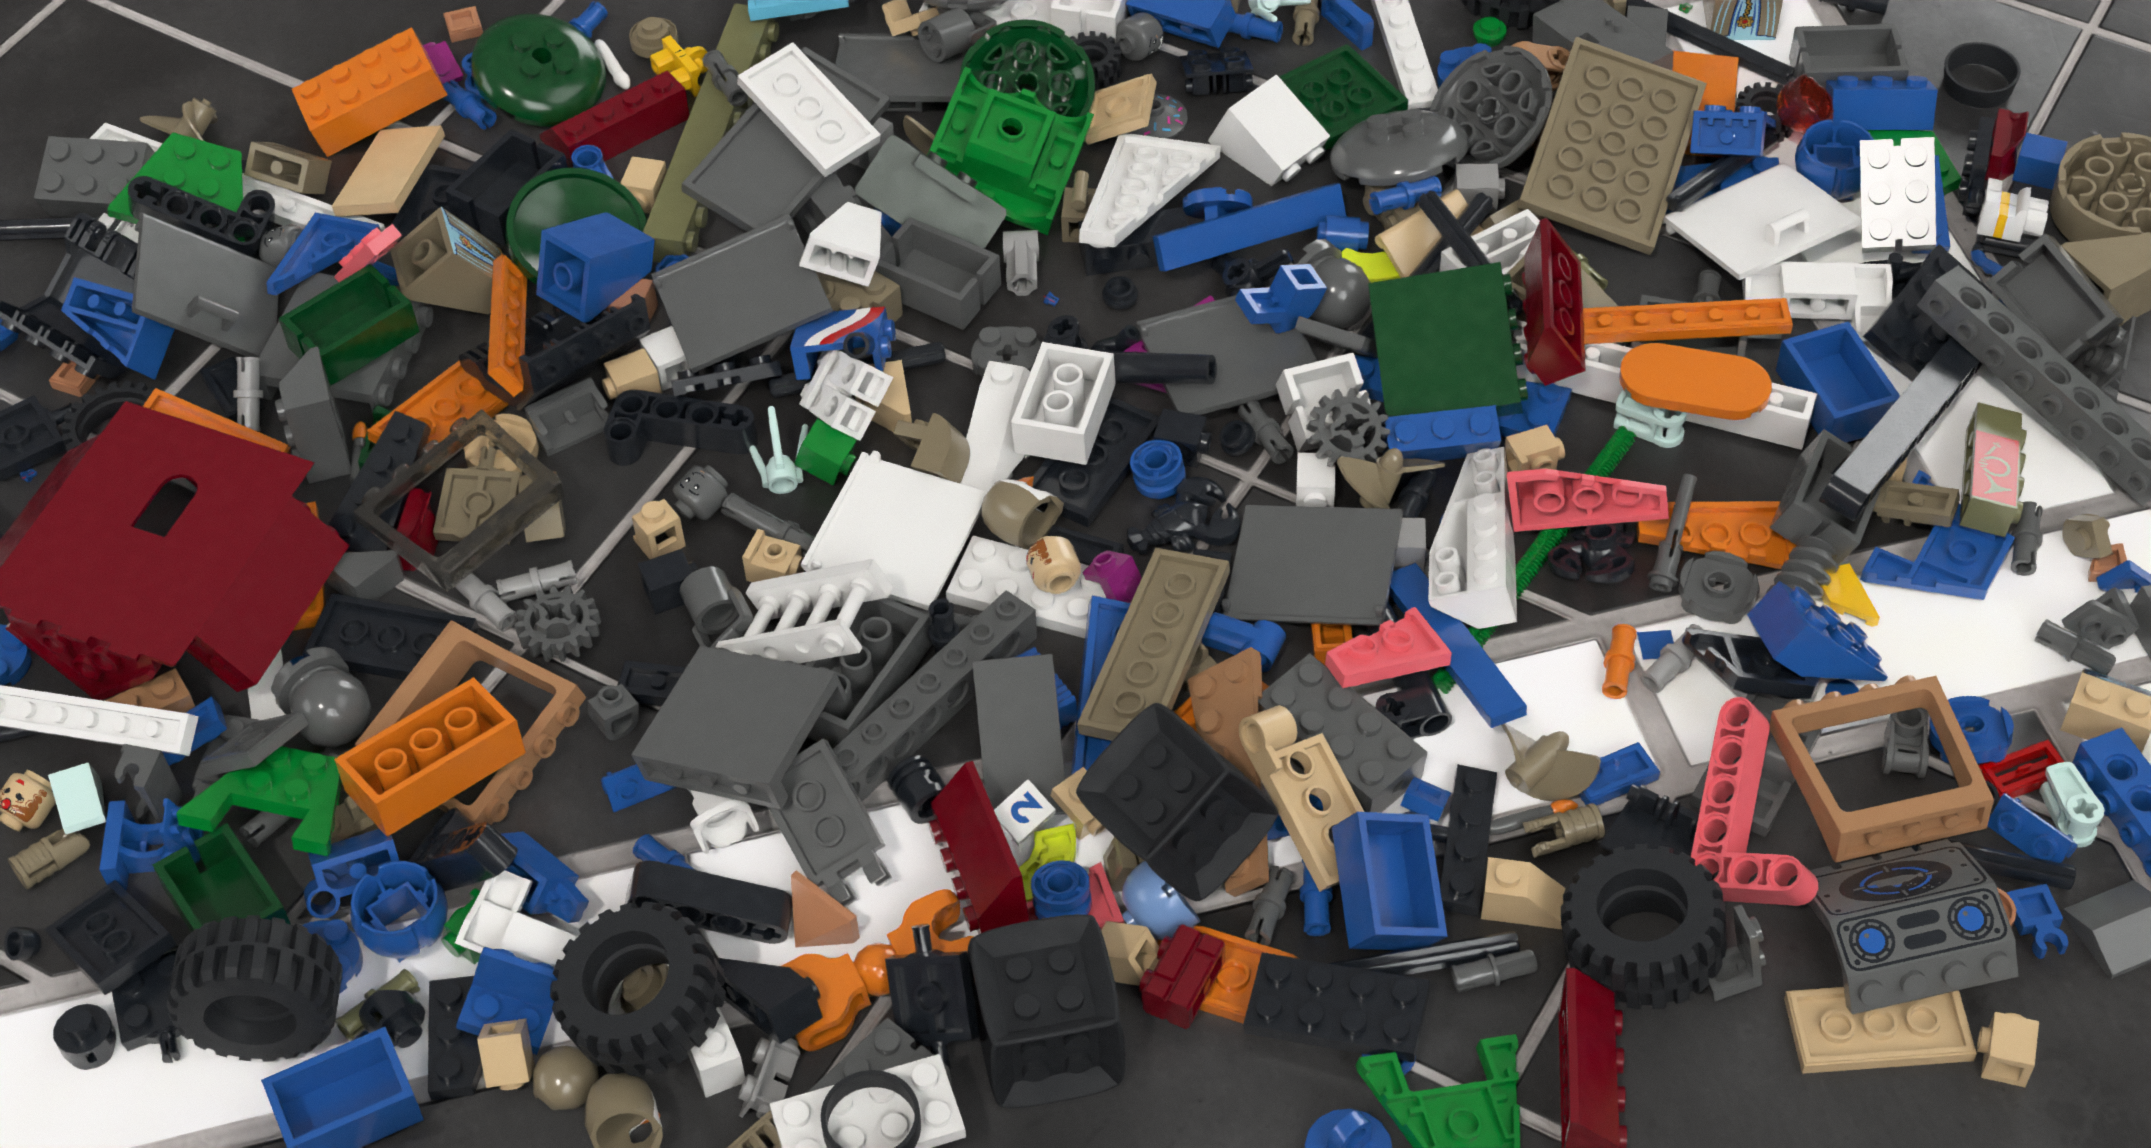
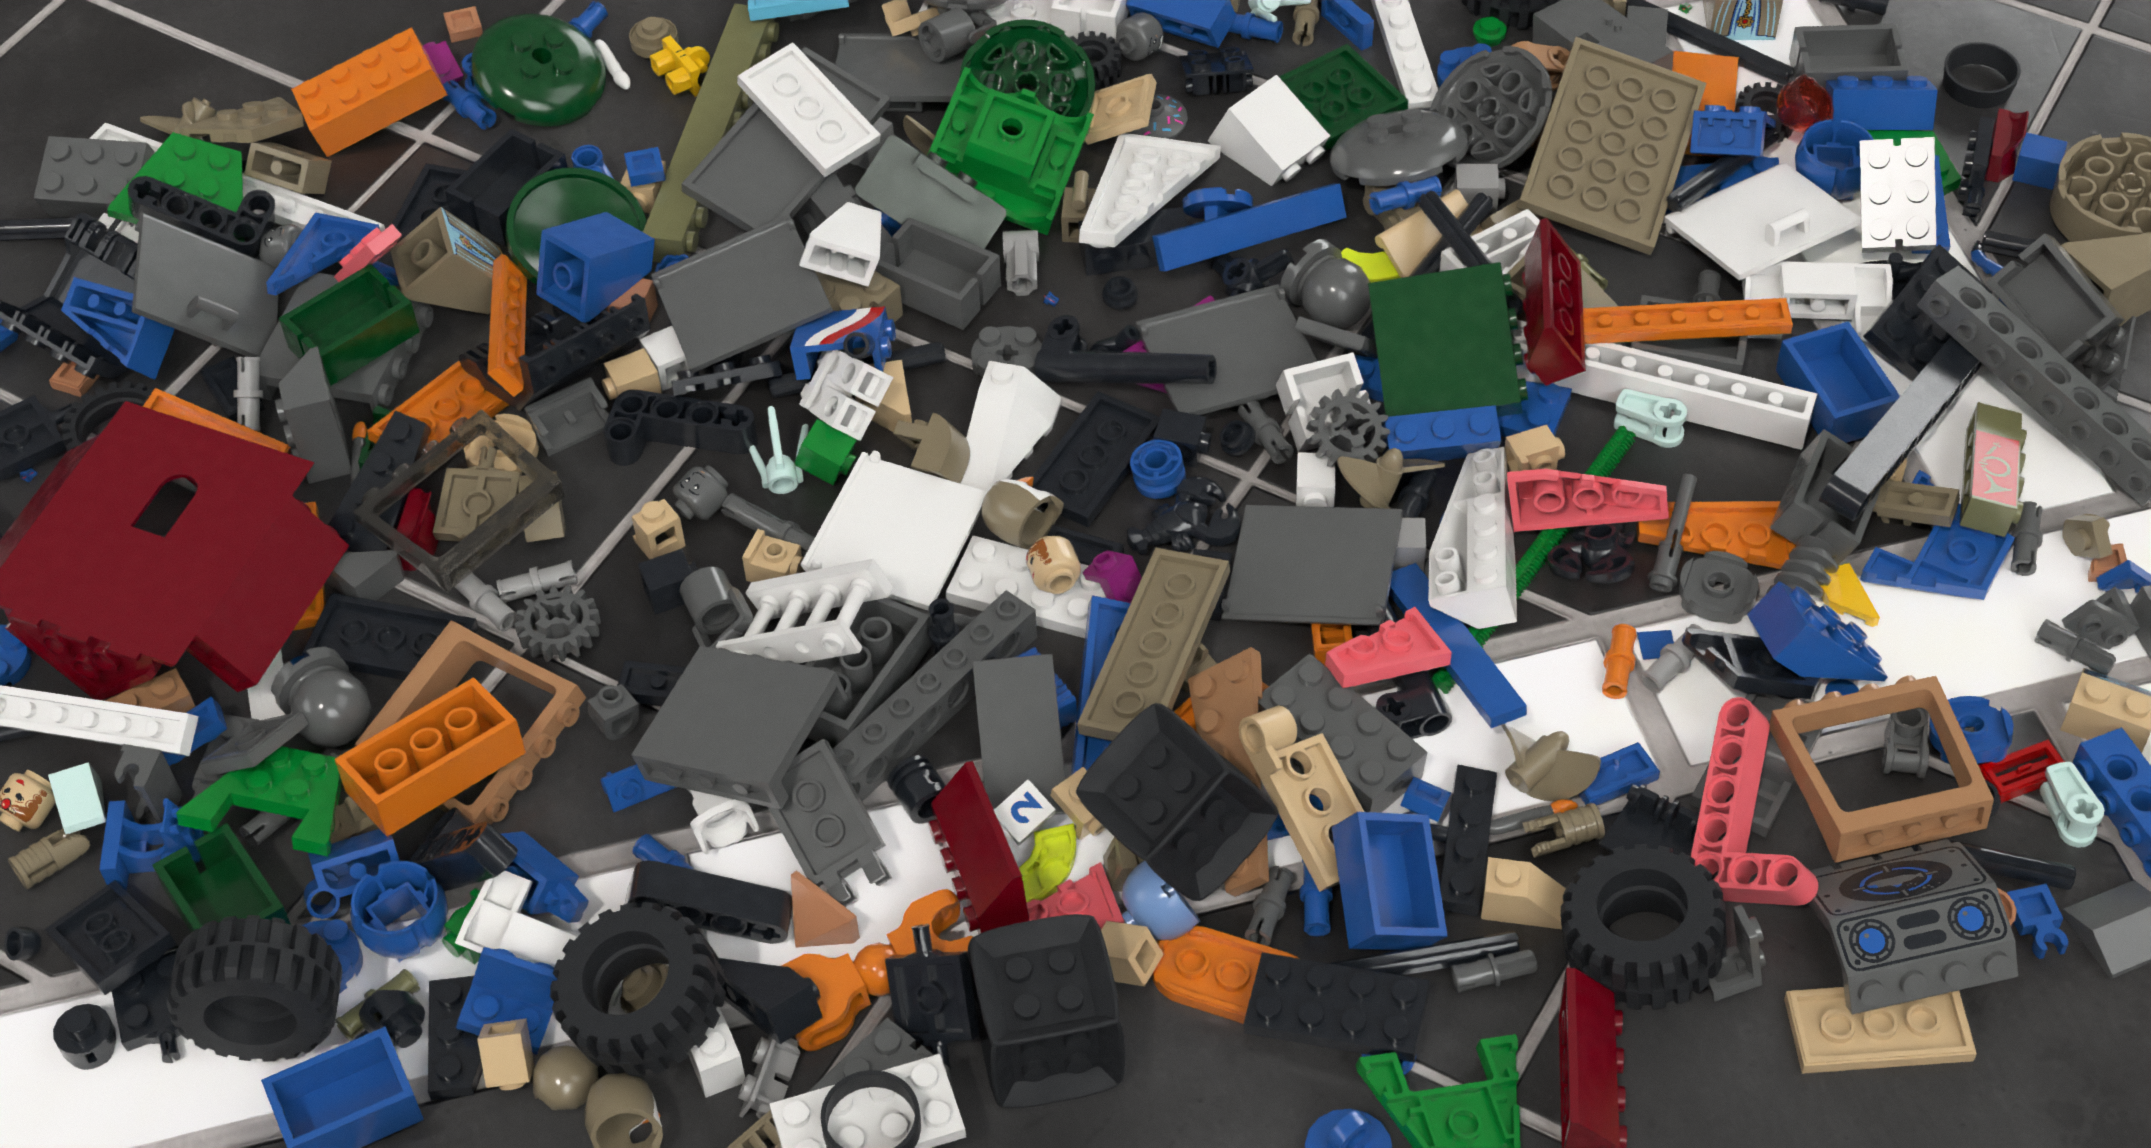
(249, 124): none -> dark tan wing
(388, 171): tan tile -> none
(623, 119): dark red slope -> none
(644, 166): none -> blue plate
(718, 67): dark grey pin -> none
(1061, 890): blue wheel -> none
(1063, 403): white brick -> none
(1182, 976): dark red brick -> none
(1236, 636): blue piece -> none
(1292, 294): blue brick -> none
(1344, 232): blue brick -> none
(1695, 381): orange tile -> none
(2008, 1048): tan brick -> none
(2009, 214): white hips -> none
(2030, 831): blue hinge -> none

